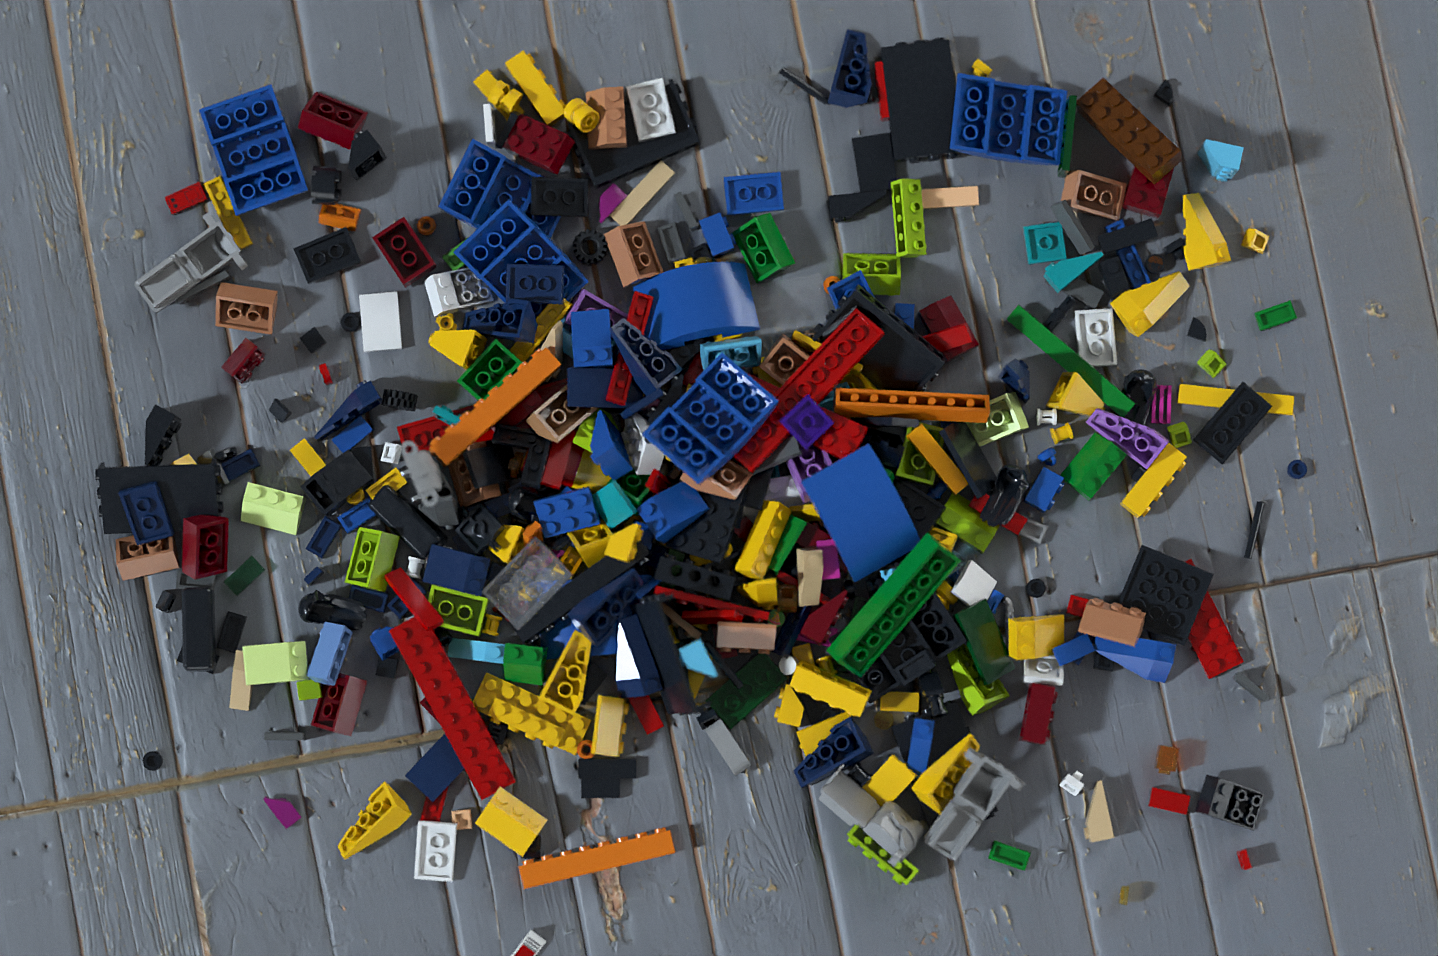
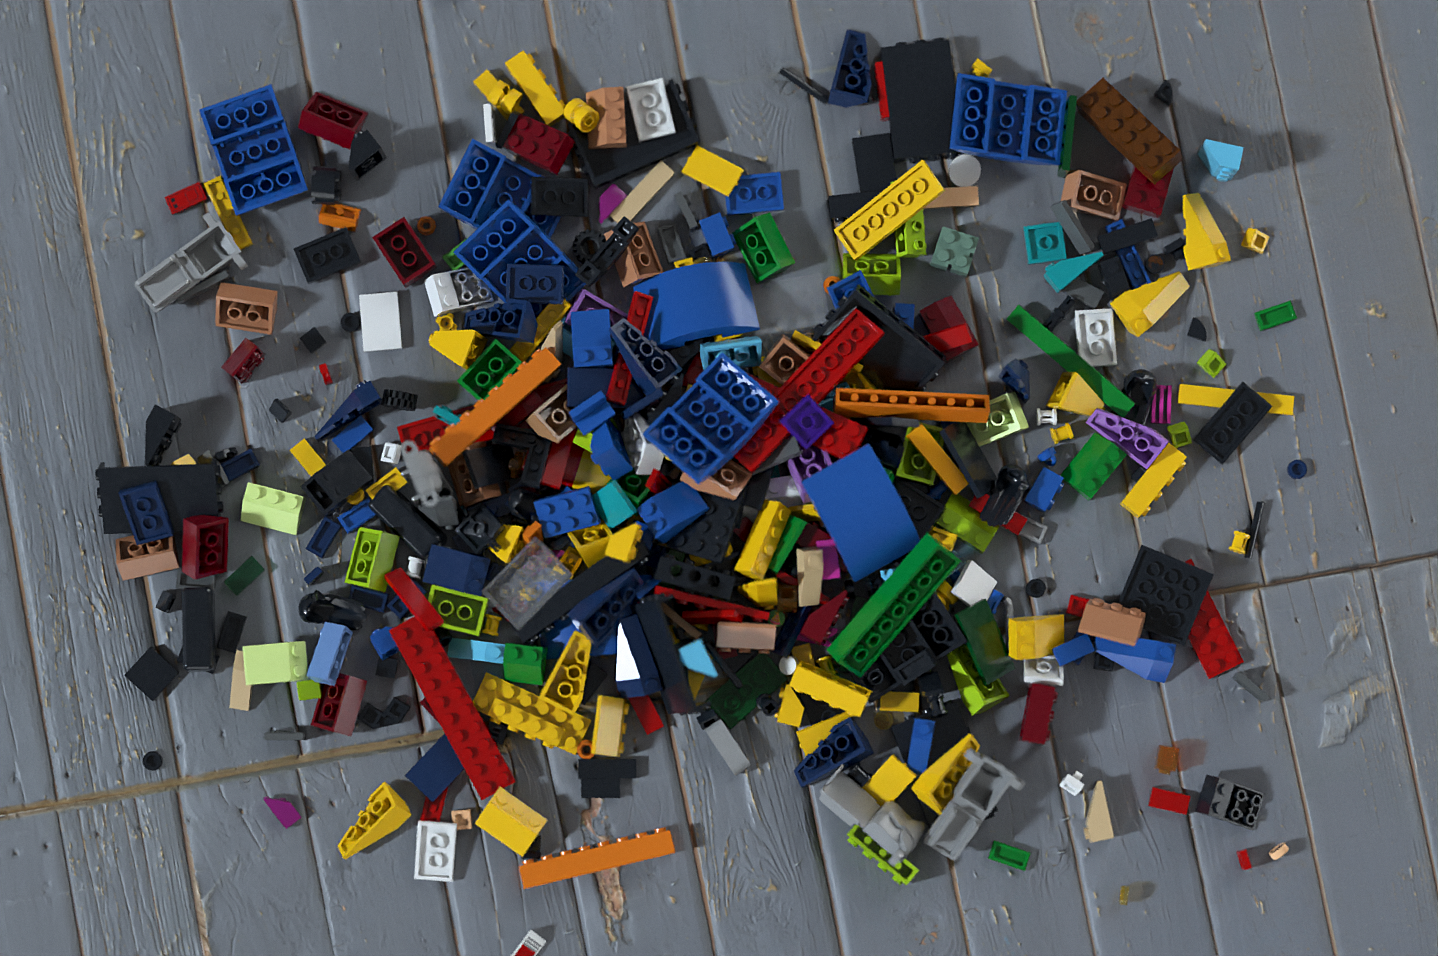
(151, 674): none -> black tile
(377, 719): none -> black tile
(592, 413): none -> blue panel
(609, 253): none -> black slope
(712, 171): none -> yellow piece
(767, 704): none -> black bush
(889, 210): none -> yellow plate
(954, 249): none -> sand green piece
(965, 170): none -> white sticker
(1239, 542): none -> yellow bush
(1278, 851): none -> light nougat tile

